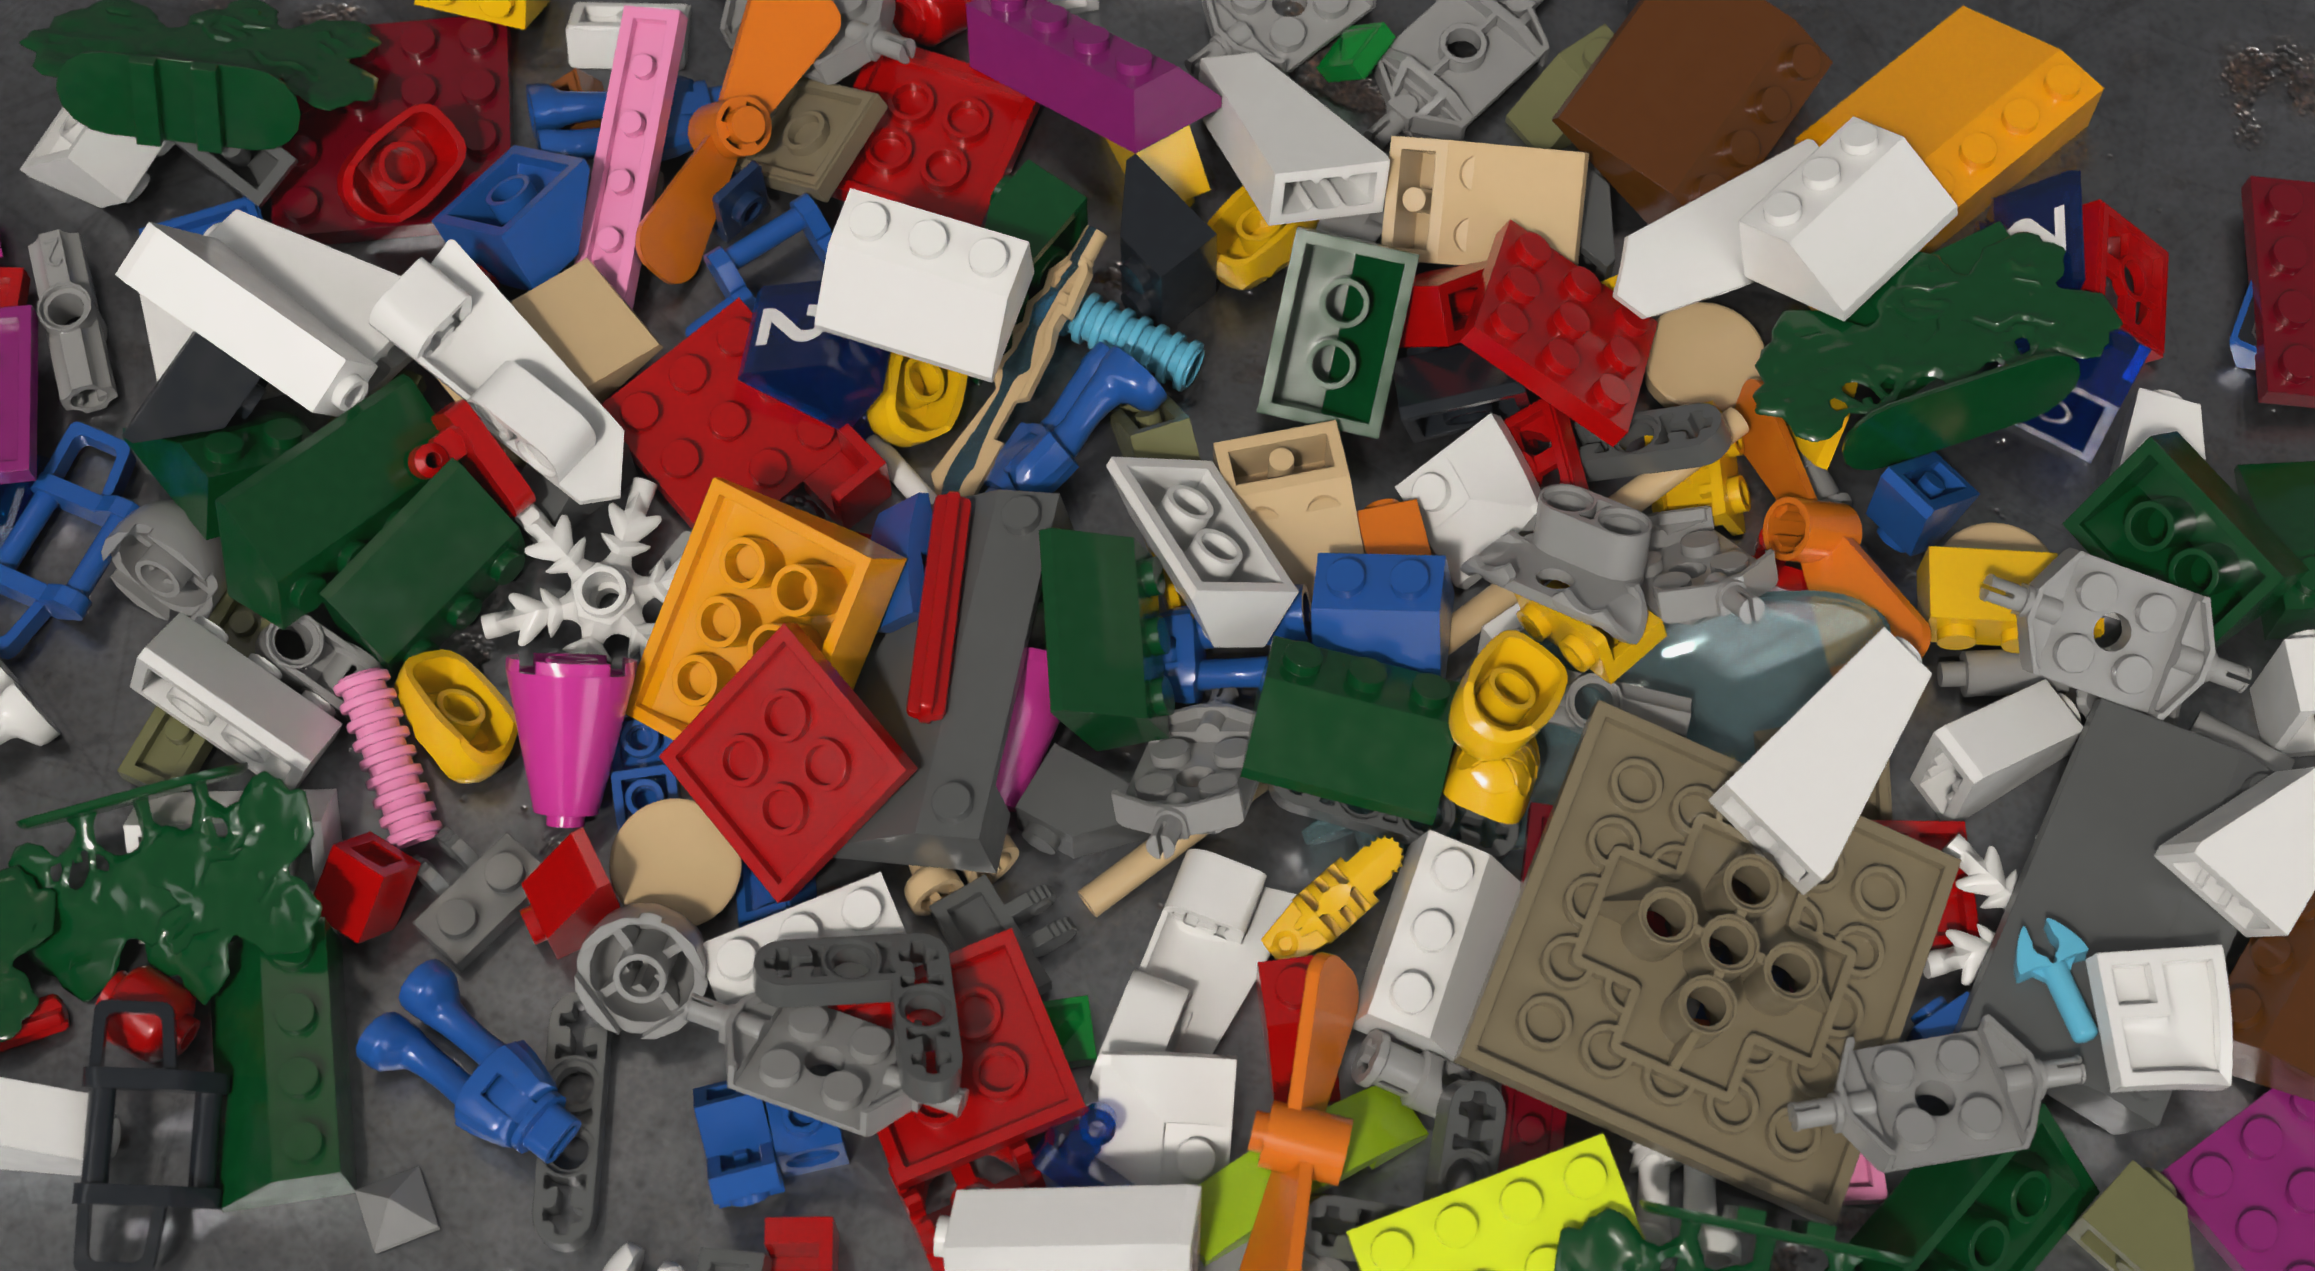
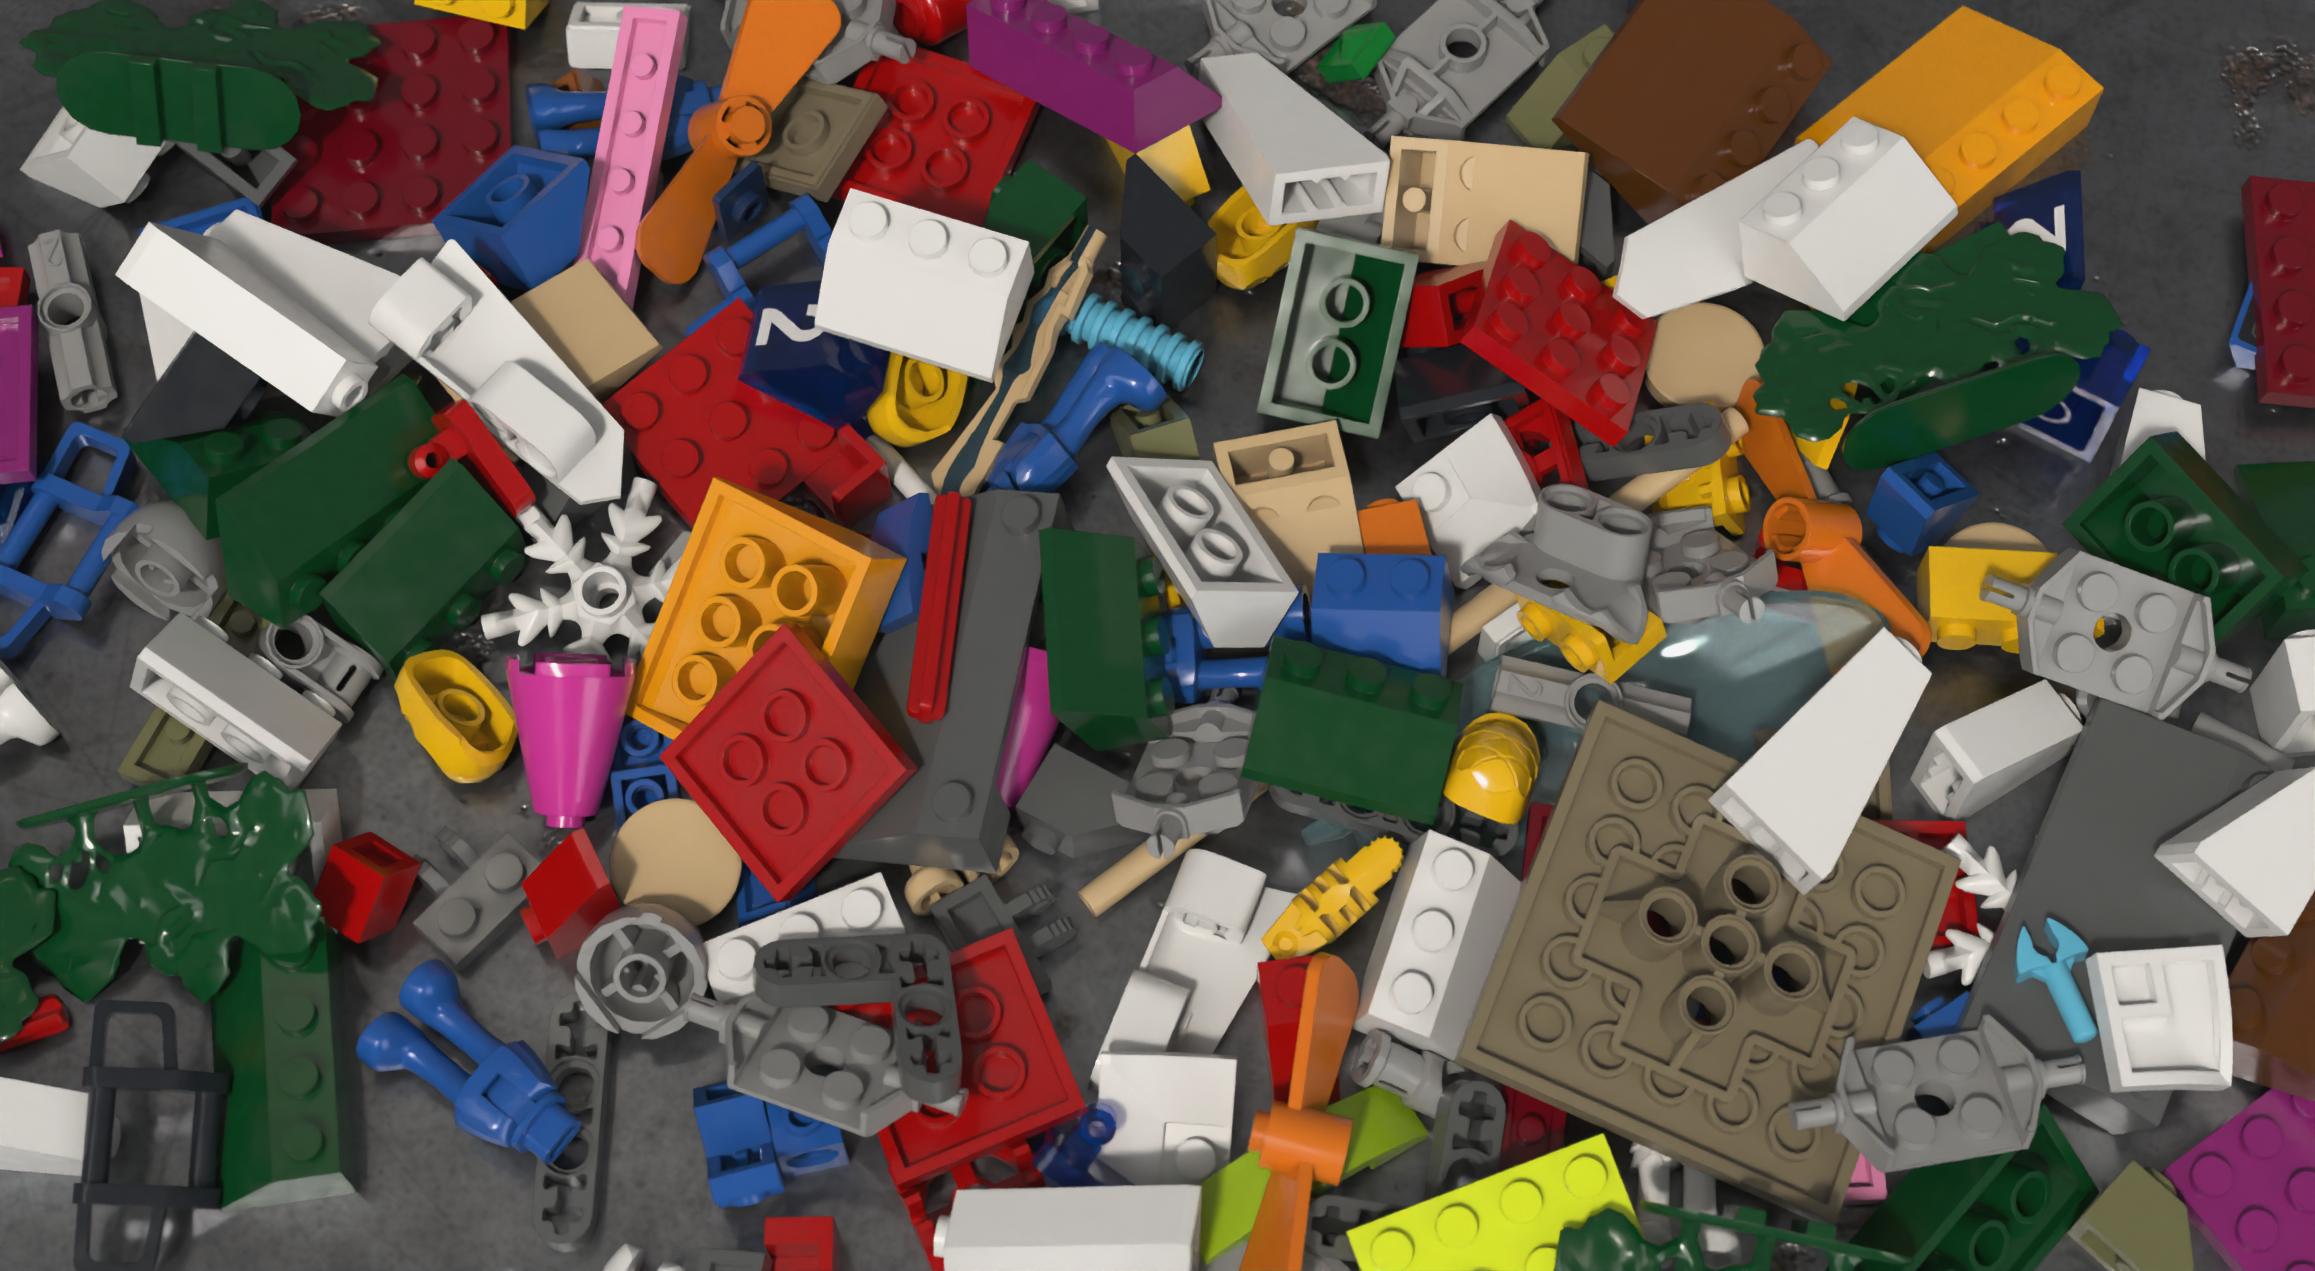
(142, 1034): red head -> none
(387, 757): bright pink piece -> none
(397, 1209): light grey slope -> none
(401, 165): red piece -> none
(1073, 1029): green tile -> none
(1506, 696): yellow piece -> none
(1989, 674): light grey cylinder -> none
(2110, 246): red piece -> none

